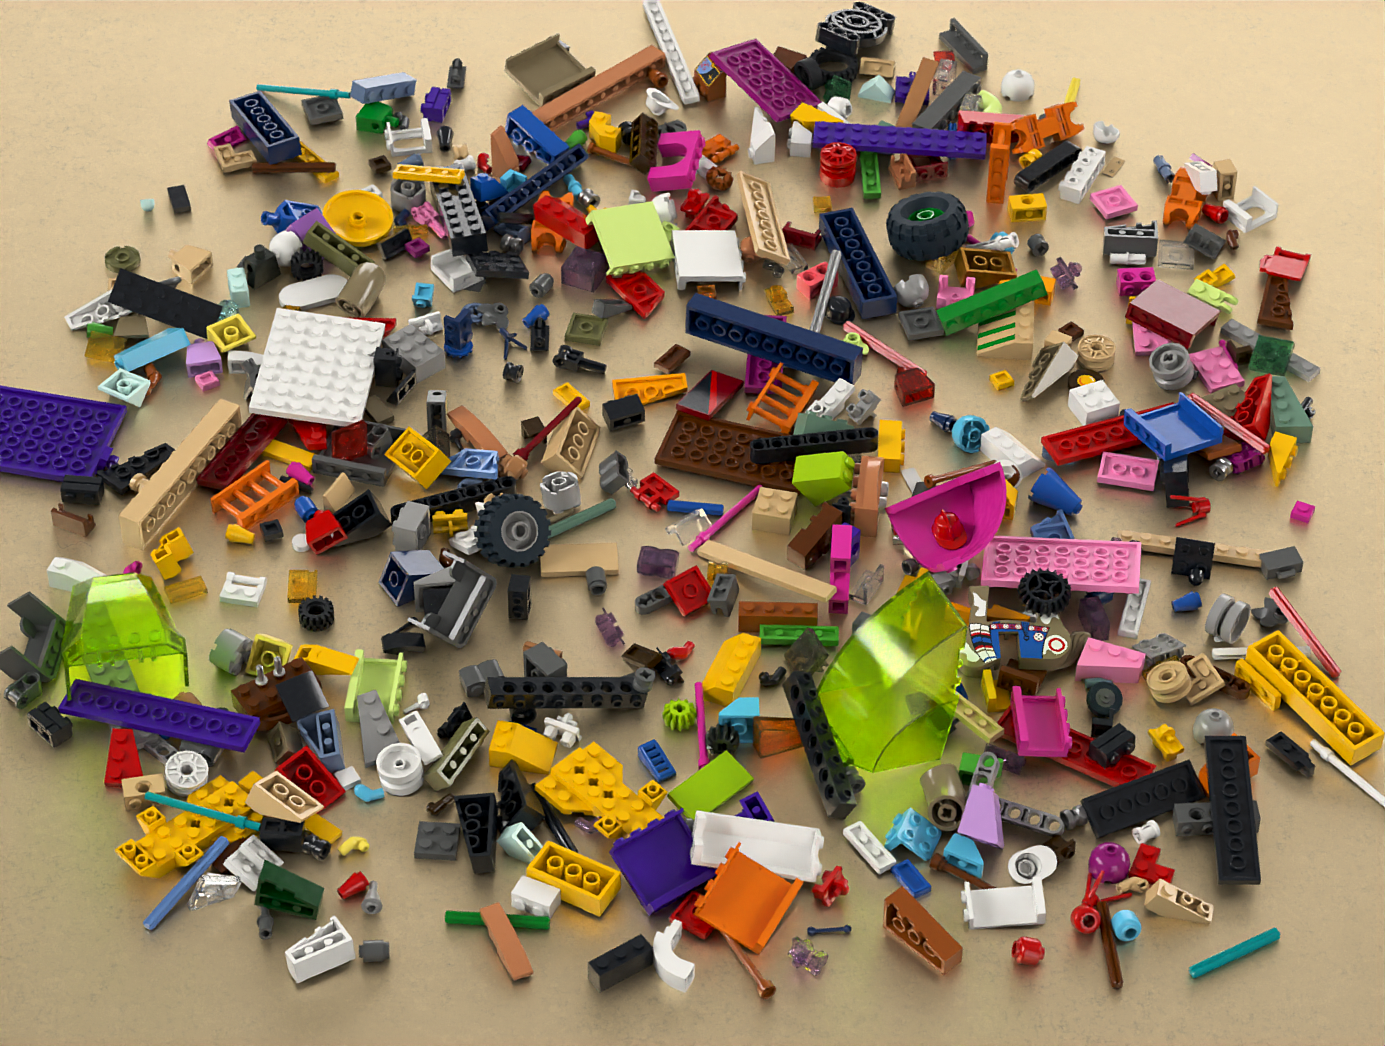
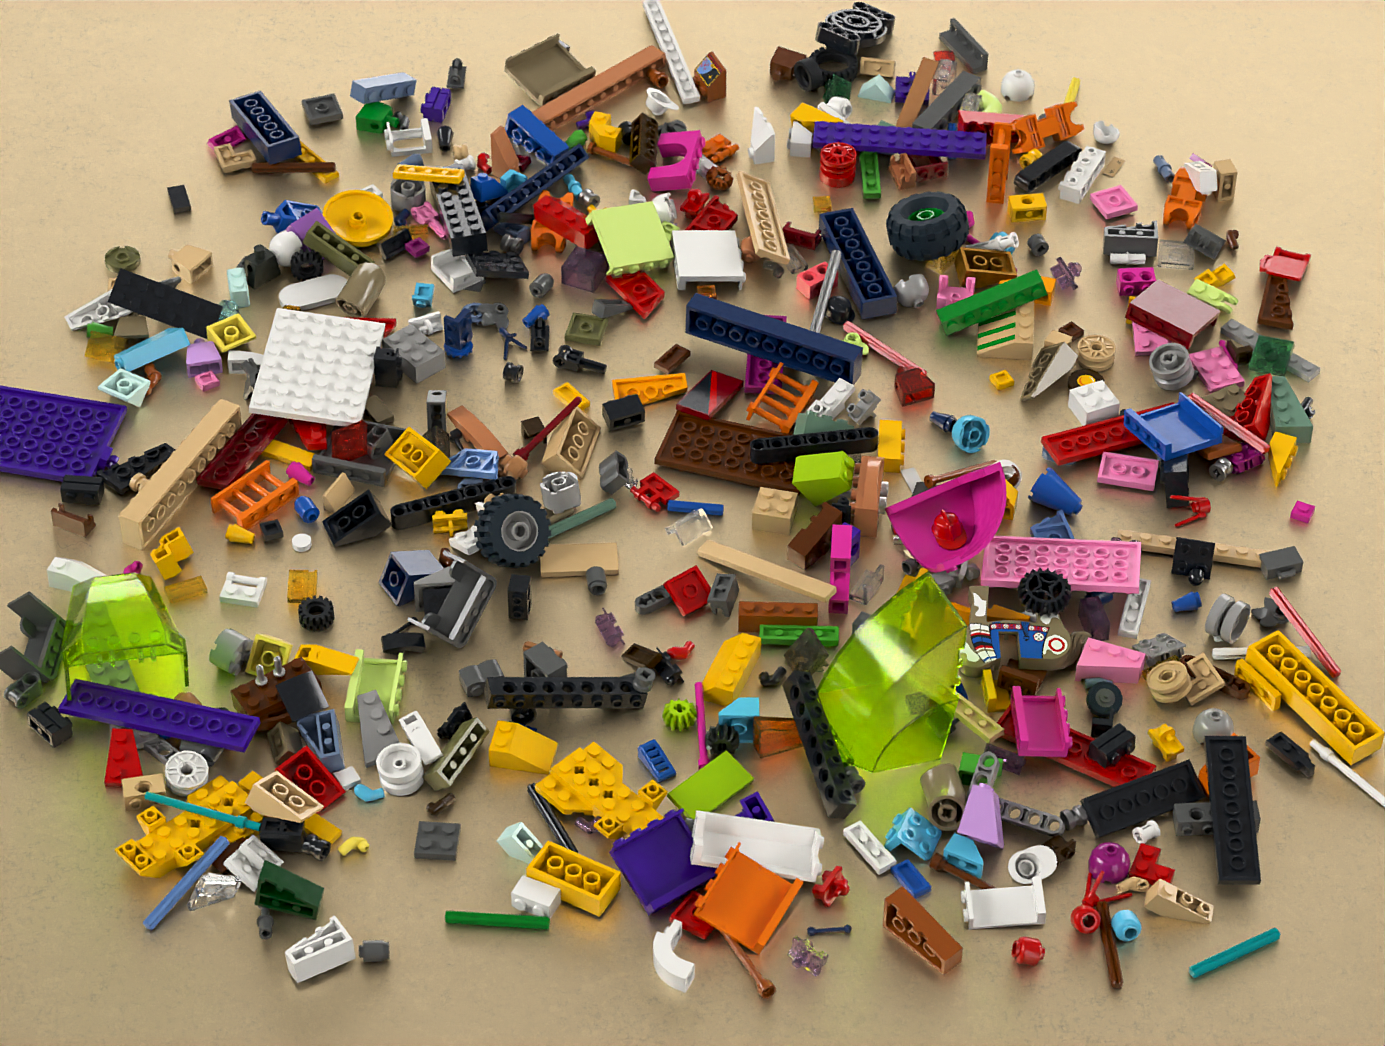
(147, 204): light aqua hinge -> none
(302, 486): black animal -> none
(323, 531): red torso -> none
(332, 93): teal bar -> none
(354, 884): red cone -> none
(372, 902): light grey cone -> none
(379, 164): dark brown plate -> none
(403, 389): black slope -> none
(412, 527): light grey brick -> none
(423, 703): white hand -> none
(479, 825): black wedge -> none
(506, 941): nougat slope -> none
(517, 800): black wedge -> none
(562, 726): white hips -> none
(620, 963): black brick -> none
(657, 562): clear purple brick -> none
(704, 536): dark pink bar -> none
(713, 569): clear yellow wheel -> none
(764, 78): magenta plate -> none
(778, 300): clear yellow slope -> none
(921, 323): dark grey plate -> none
(1002, 445): white slope -> none
(1216, 213): red cone -> none
(1242, 219): white panel -> none

